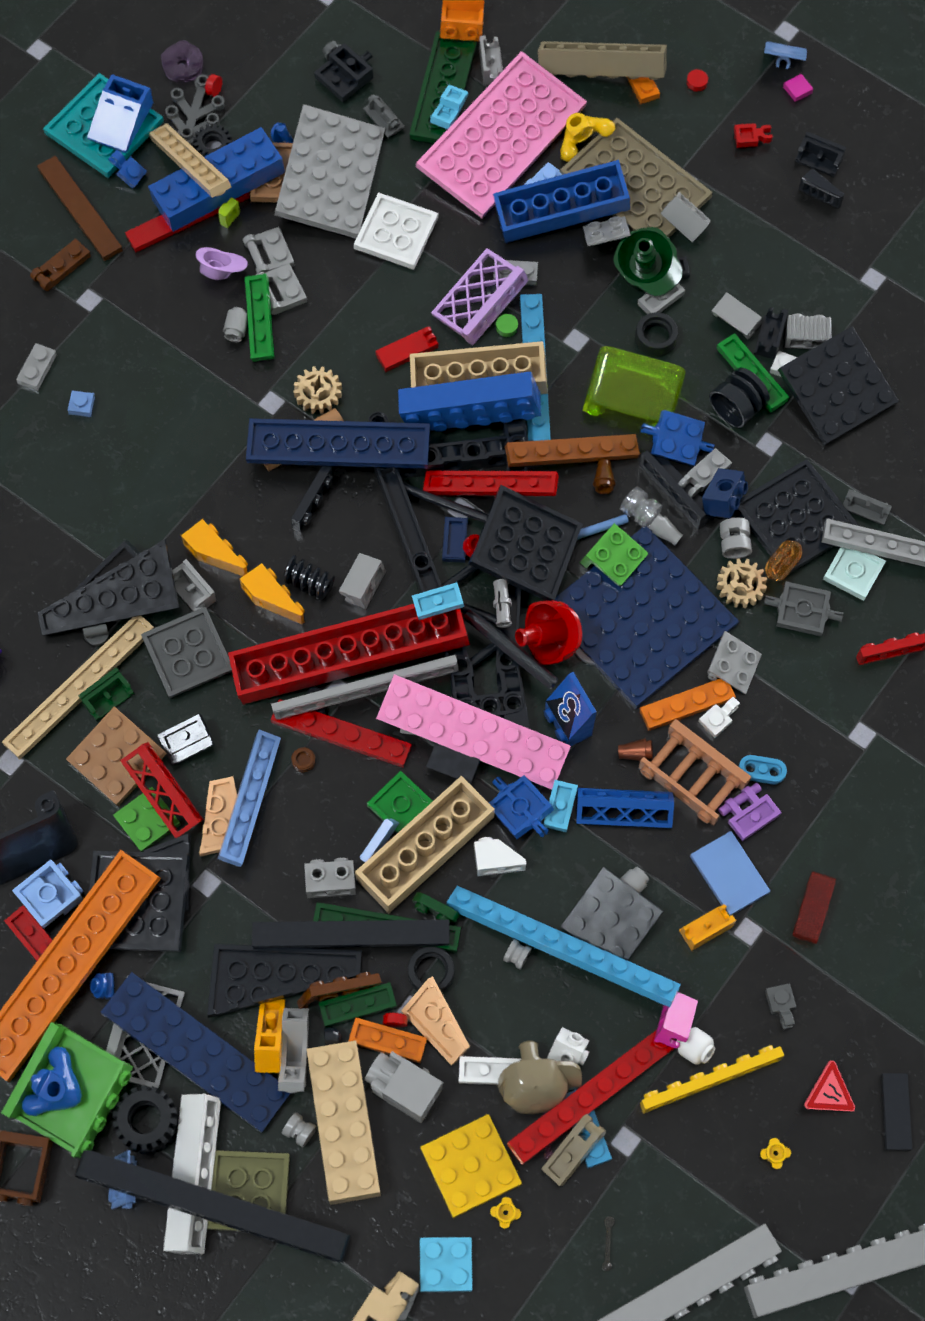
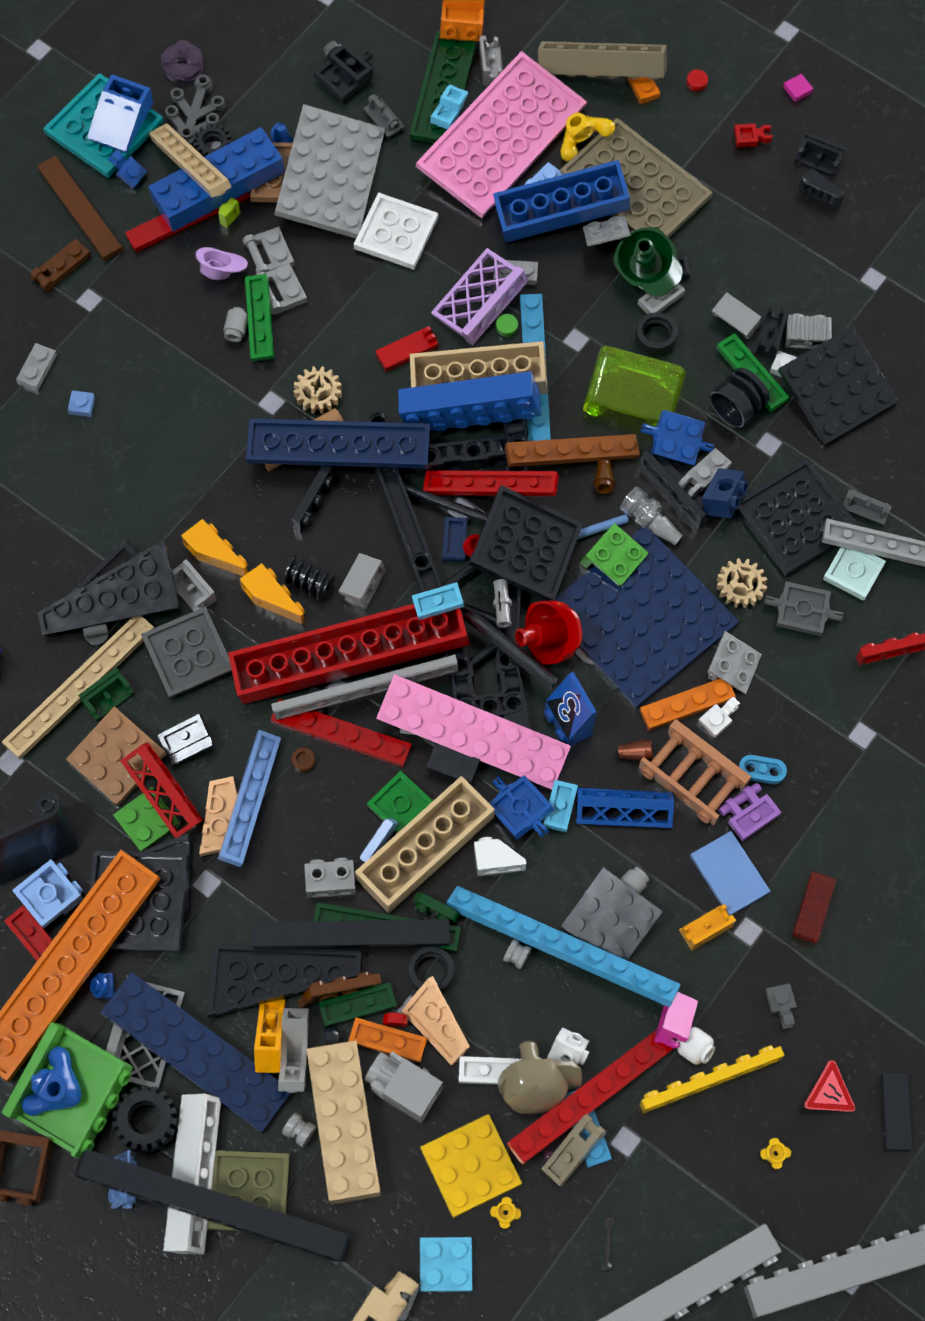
(213, 85): red tile -> none
(685, 216): light grey hinge -> none
(735, 538): light grey wheel -> none
(783, 560): clear orange plate -> none
(785, 52): medium blue piece -> none

